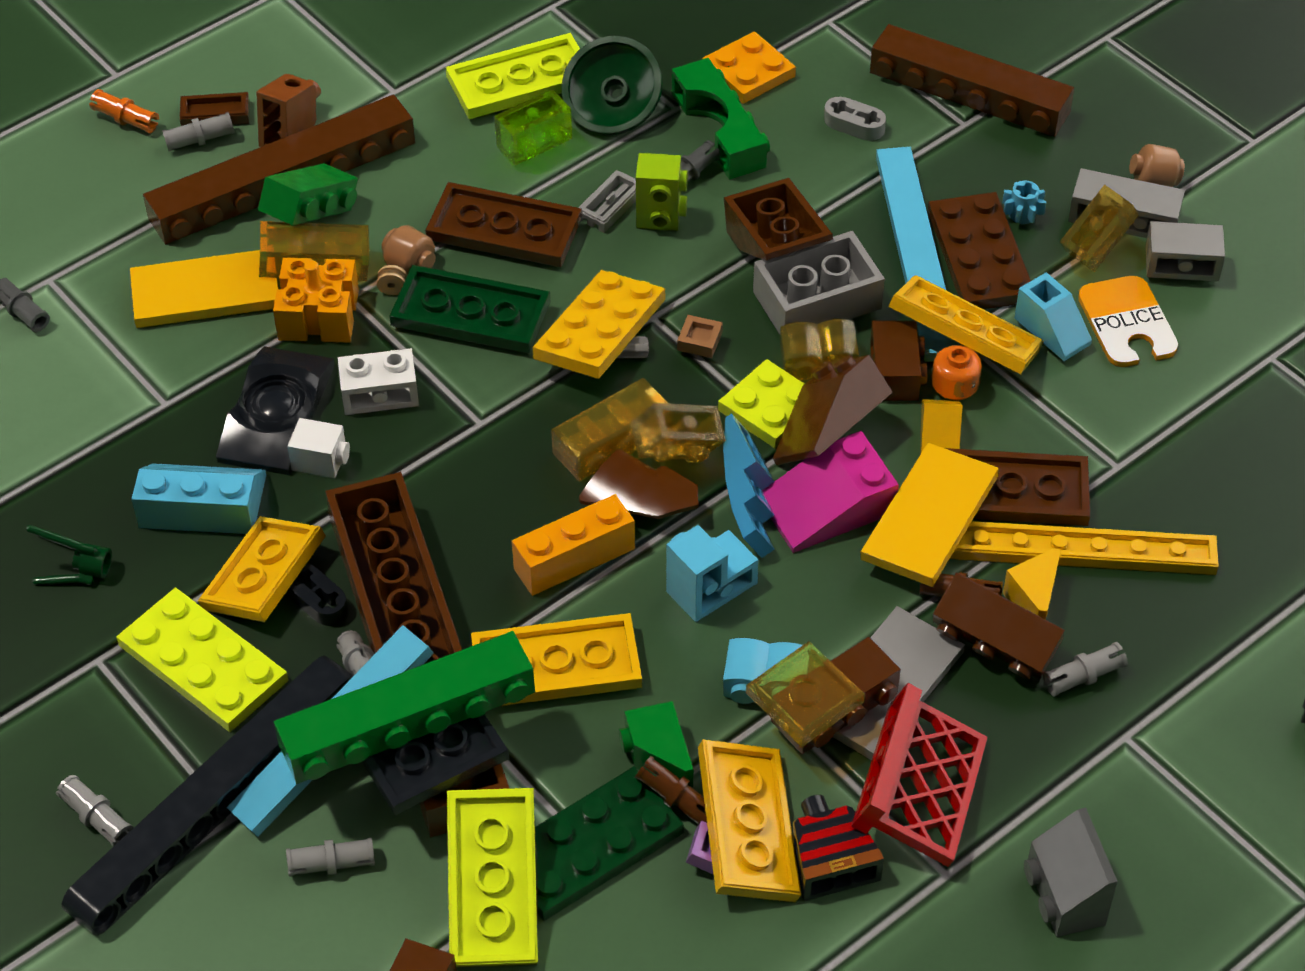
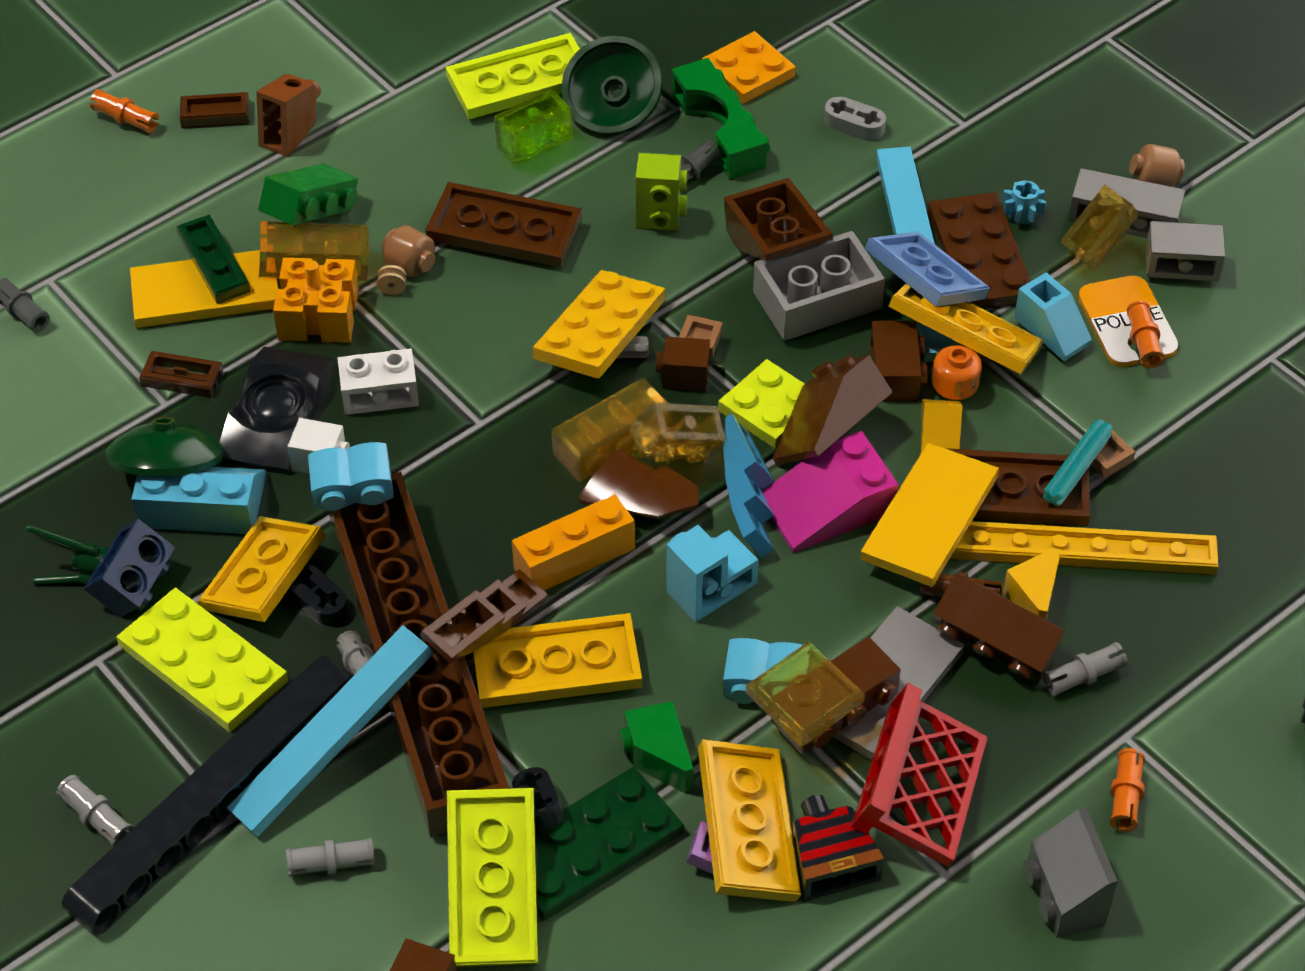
(125, 564): none -> dark blue brick
(164, 449): none -> dark green dish
(179, 378): none -> reddish brown tile
(198, 131): light grey pin -> none
(213, 259): none -> dark green tile
(237, 183): reddish brown brick -> none
(350, 476): none -> medium azure brick
(404, 707): green brick -> none
(435, 762): black plate -> none
(470, 308): dark green plate -> none
(484, 616): none -> reddish brown slope
(544, 796): none -> black beam
(616, 201): light grey tile -> none
(673, 789): reddish brown pin -> none
(684, 364): none -> reddish brown brick
(811, 344): clear yellow brick -> none
(927, 269): none -> medium blue tile
(971, 80): reddish brown brick -> none
(1077, 462): none -> teal axle
(1113, 456): none -> medium nougat plate
(1127, 790): none -> orange pin
(1145, 334): none -> orange pin

